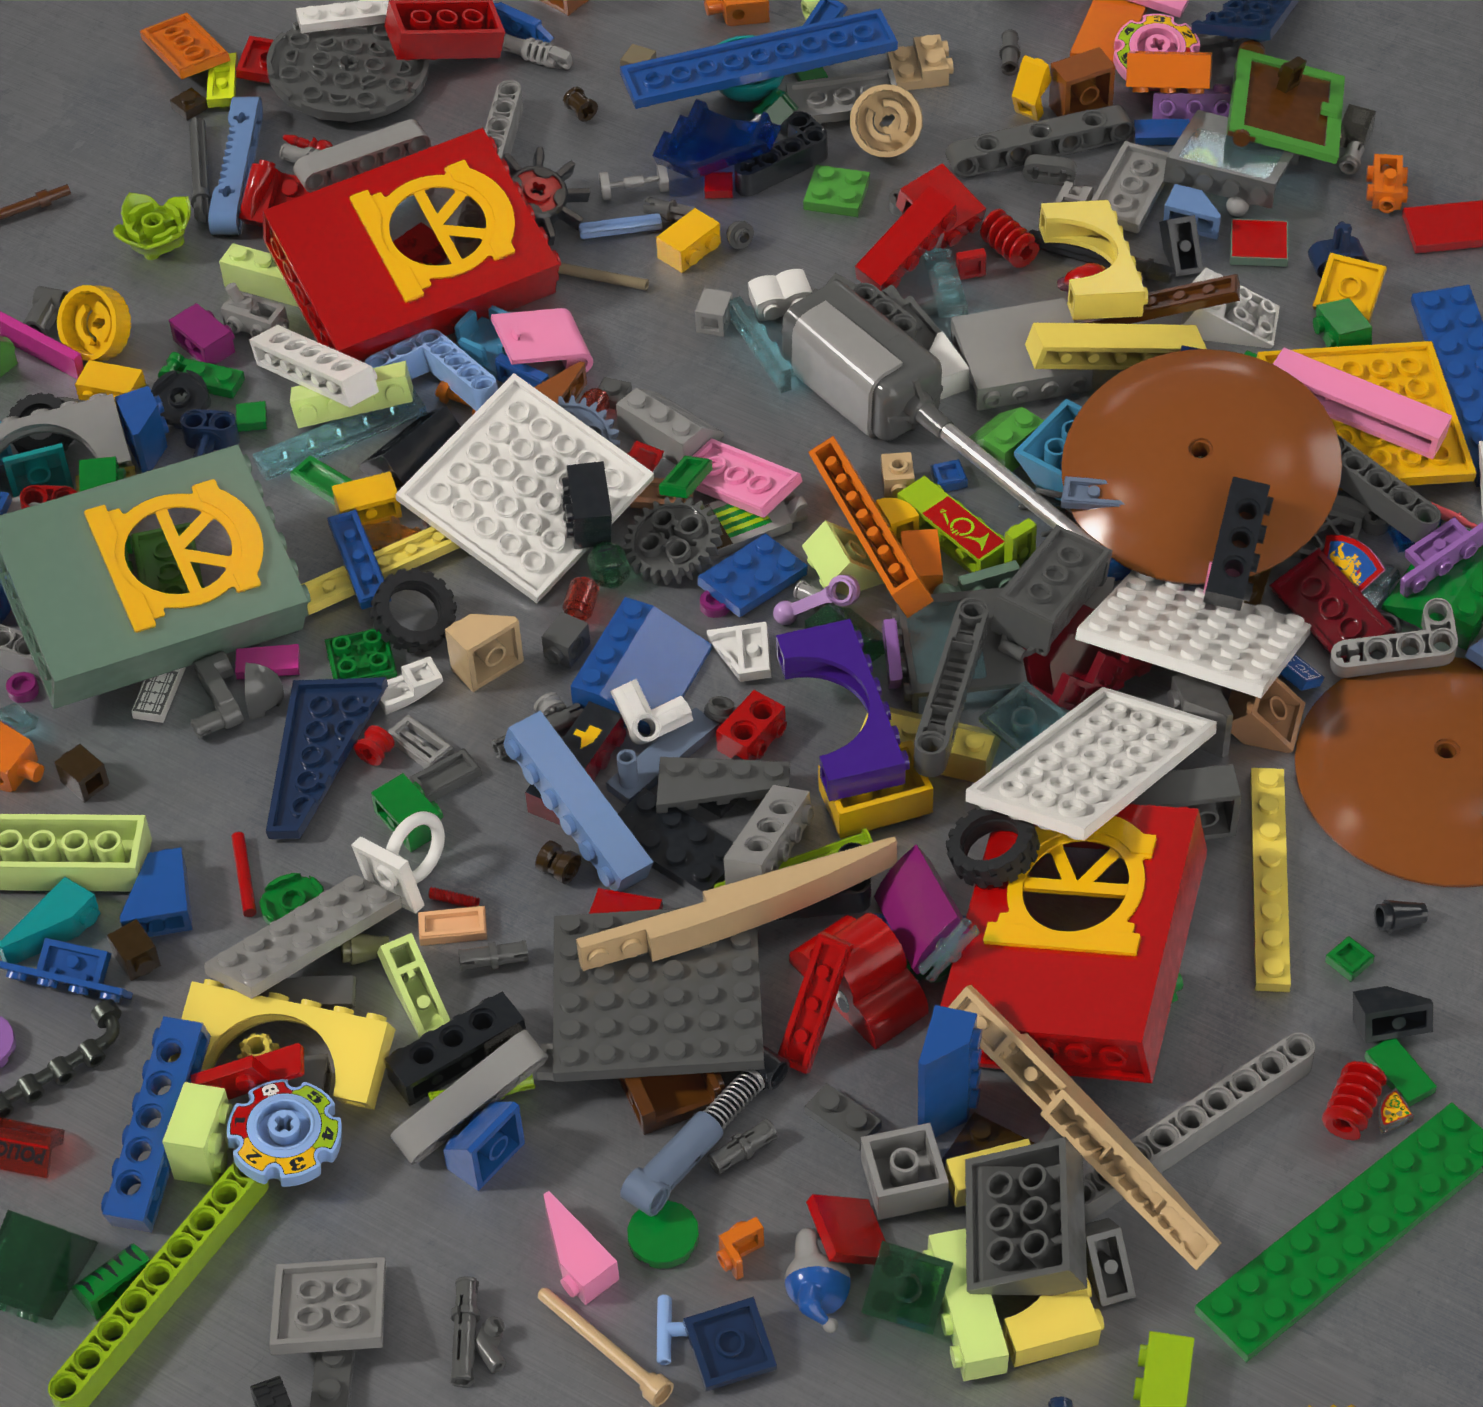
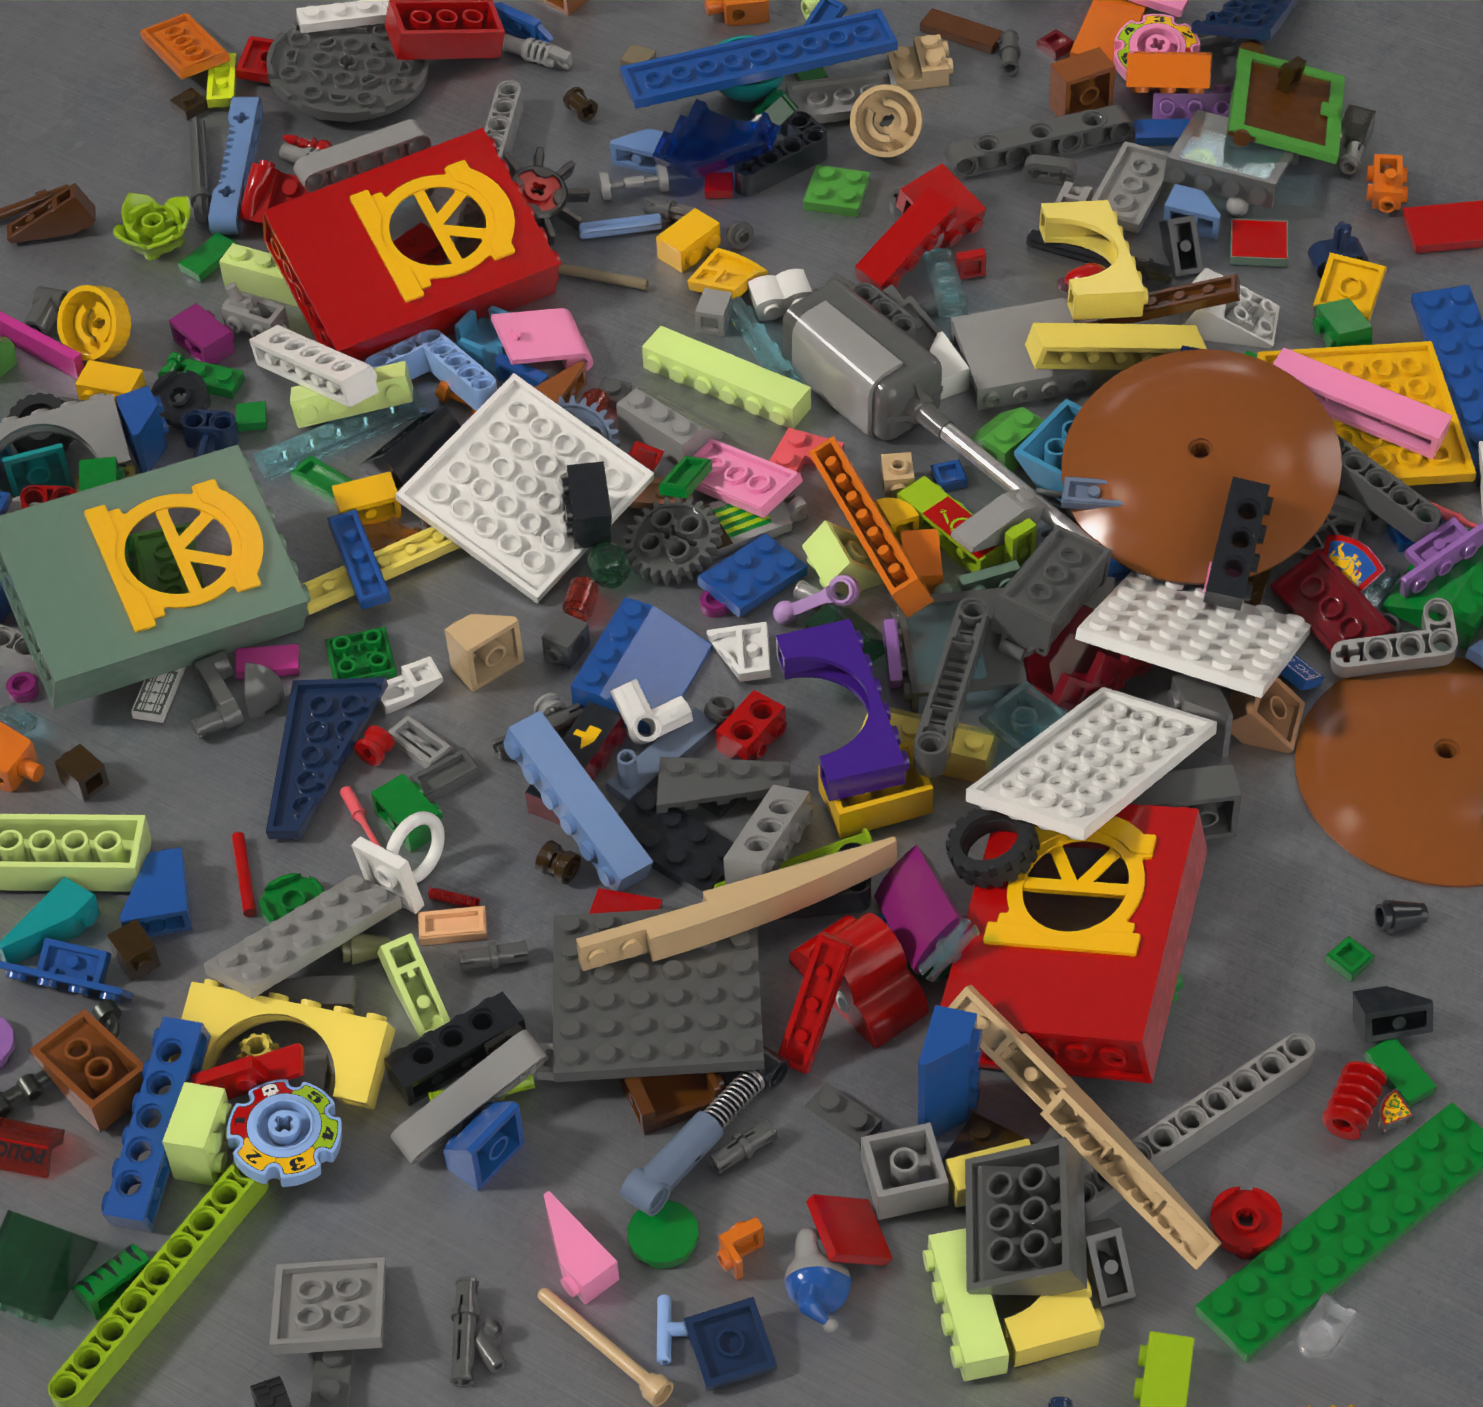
(56, 217): none -> reddish brown slope
(91, 1069): none -> dark orange slope
(206, 257): none -> green tile
(357, 812): none -> coral piece
(422, 583): black tyre -> none
(636, 150): none -> medium blue slope
(725, 272): none -> yellow plate
(726, 377): none -> yellowish green brick
(794, 449): none -> coral plate
(906, 1288): clear green slope -> none
(961, 30): none -> reddish brown tile
(990, 523): none -> light grey slope
(1009, 238): red piece -> none
(1029, 87): yellow slope -> none
(1055, 44): none -> dark red tile
(1240, 1239): none -> red plate
(1270, 880): light yellow plate -> none
(1320, 1339): none -> clear plate

